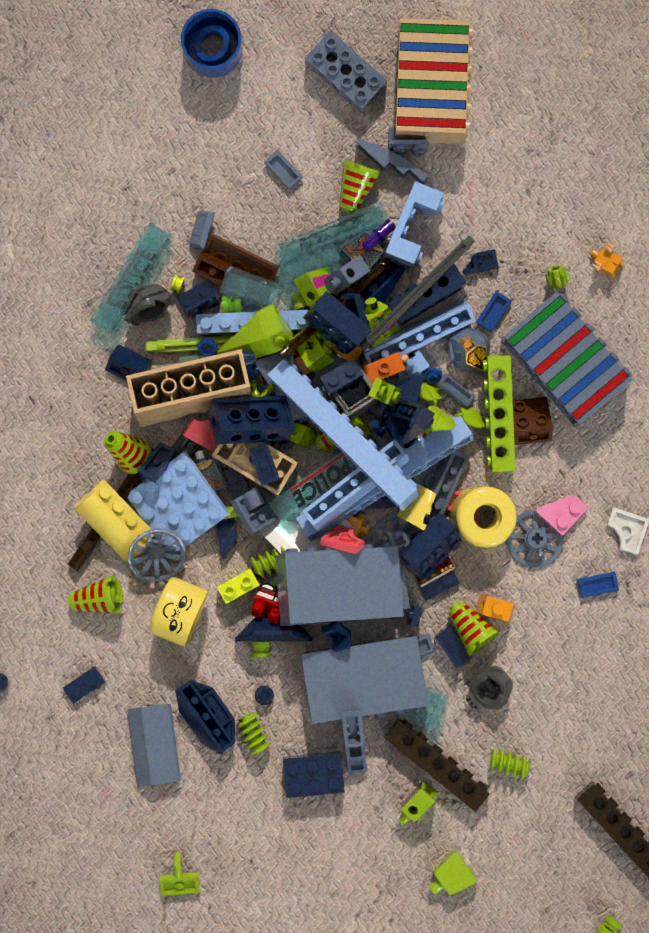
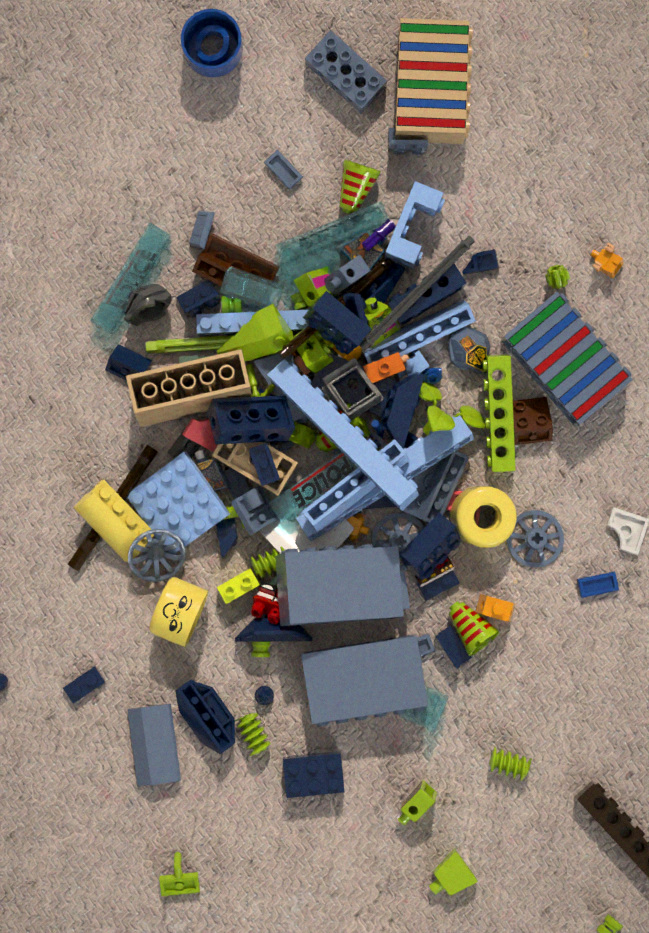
(98, 597): lime cone -> none
(127, 450): lime cone -> none
(156, 463): dark blue panel -> none
(177, 284): neon yellow bush -> none
(207, 347): blue plate -> none
(249, 359): dark blue plate -> none
(339, 635): dark blue bracket -> none
(341, 377): dark blue plate -> none
(342, 539): coral tile -> none
(354, 741): sand blue slope -> none
(385, 392): lime slope -> none
(386, 158): sand blue slope -> none
(409, 420): dark blue wedge -> none
(414, 615): dark blue plate -> none
(418, 508): light yellow slope -> none
(455, 390): sand blue tile -> none
(473, 799): dark brown brick -> none
(489, 688): dark grey helmet -> none
(493, 311): blue tile -> none
(562, 513): bright pink wing -> none

